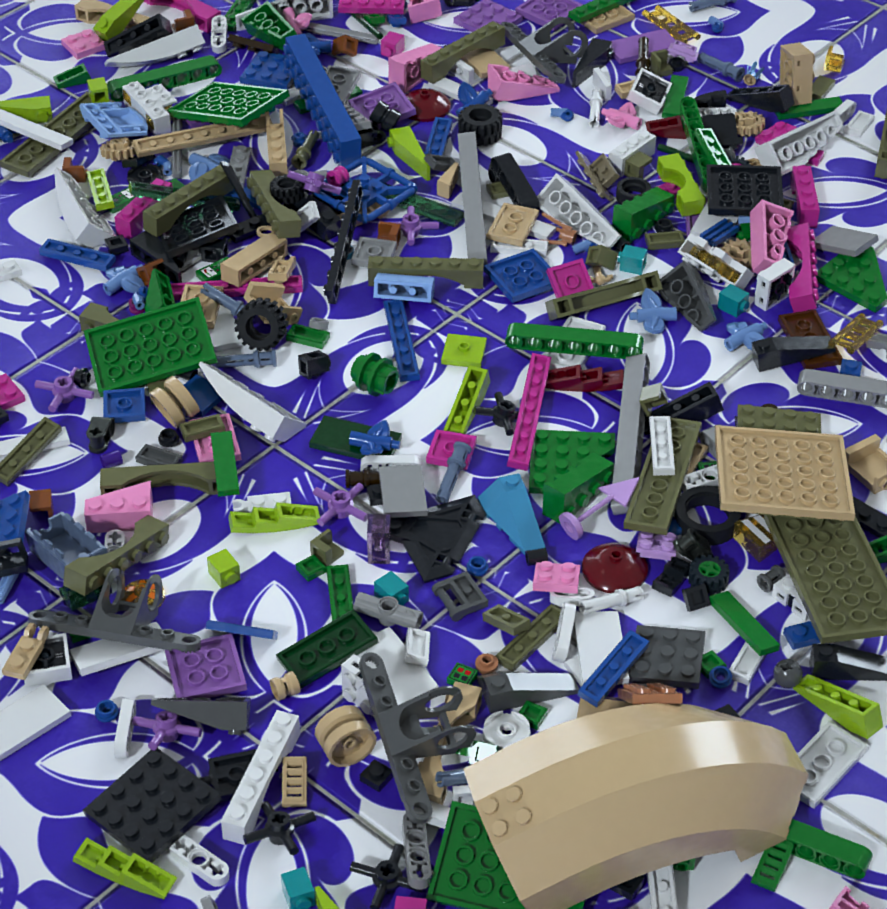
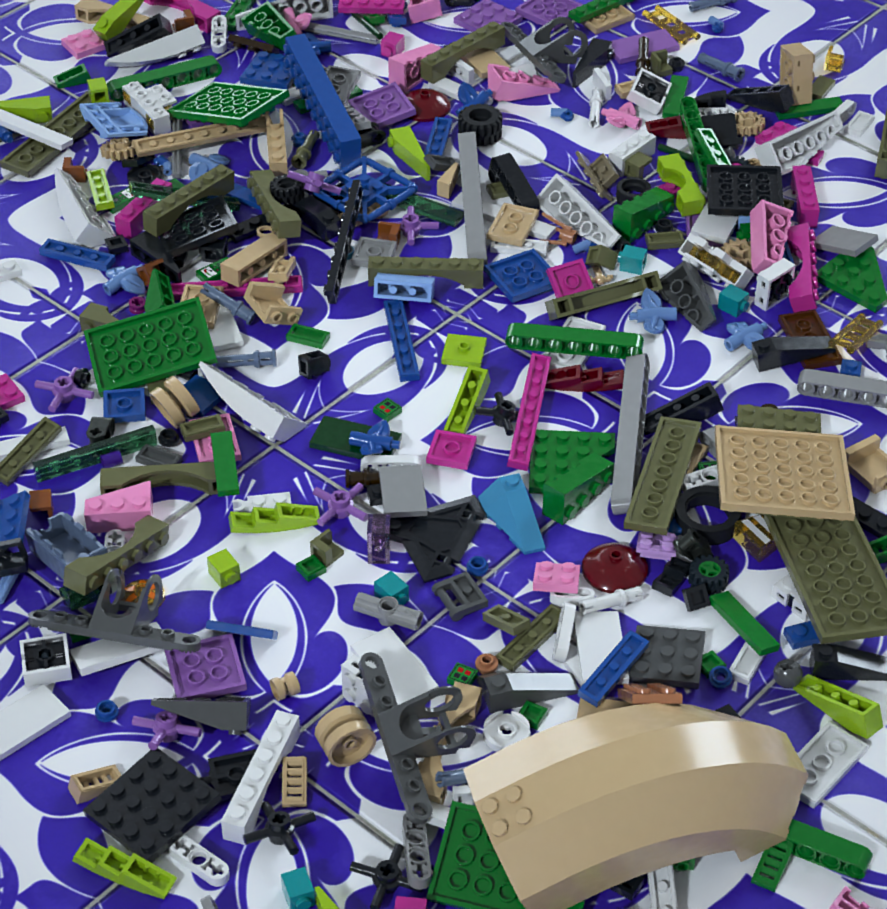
(25, 652): tan hinge -> none
(80, 787): none -> tan slope
(90, 454): none -> clear green plate
(124, 728): white beam -> none
(140, 297): arm -> none
(238, 188): black piece -> none
(240, 162): light grey plate -> none
(247, 330): black tyre -> none
(308, 214): white tile -> none
(318, 323): light grey tile -> none
(327, 648): dark green tile -> none
(338, 176): dark pink wheel -> none
(339, 590): green tile -> none
(345, 45): dark orange panel -> none
(374, 374): green piece -> none
(376, 775): black plate -> none
(385, 116): black wheel -> none
(387, 409): none -> green tile
(417, 647): white tile -> none
(455, 465): sand blue pin -> none
(478, 751): plate -> none
(536, 555): black hinge -> none
(620, 492): lavender piece -> none
(652, 396): panel -> none
(661, 445): white tile -> none
(683, 49): lavender piece -> none
(717, 230): blue tile -> none
(751, 77): piece -> none
(770, 577): dark grey bush -> none

